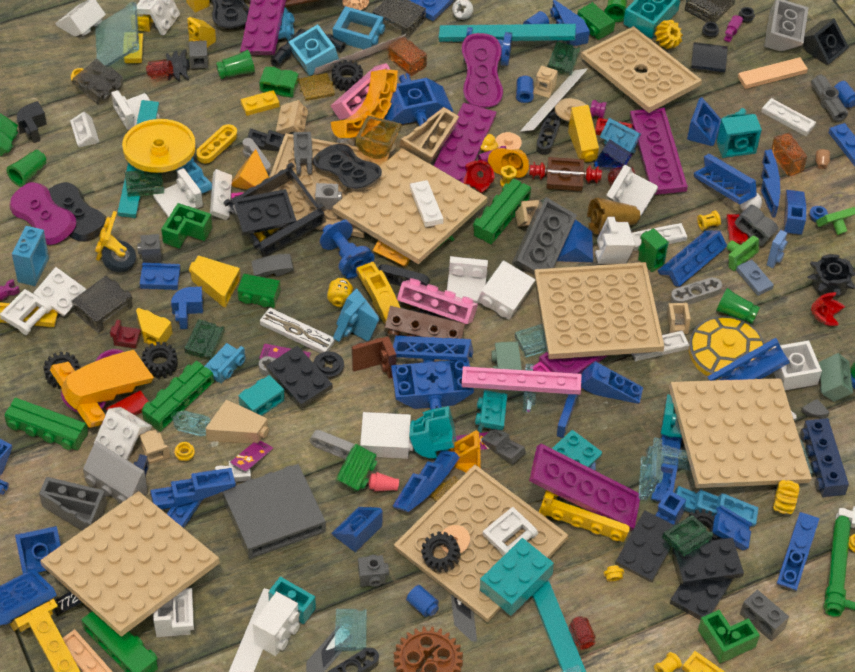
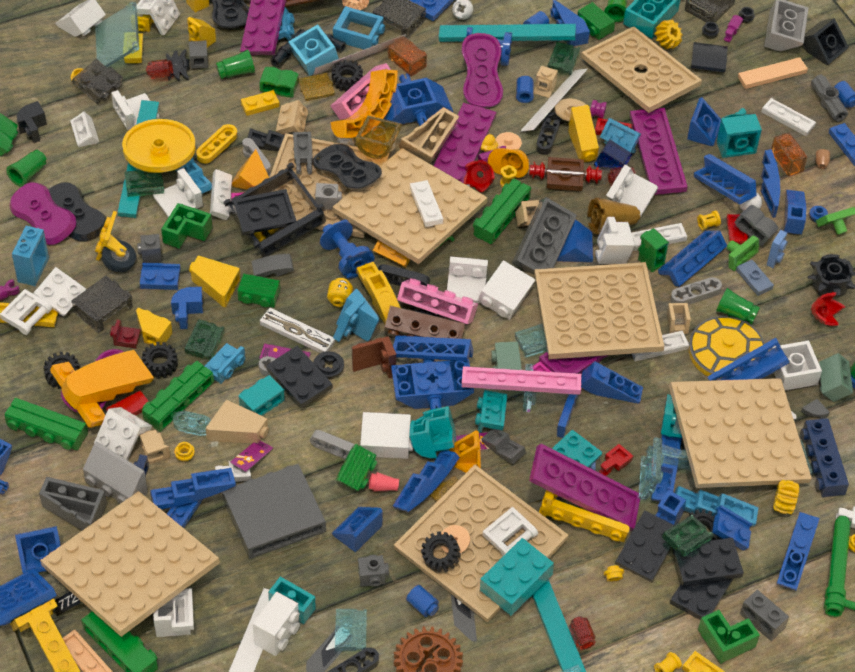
(615, 458): none -> red plate

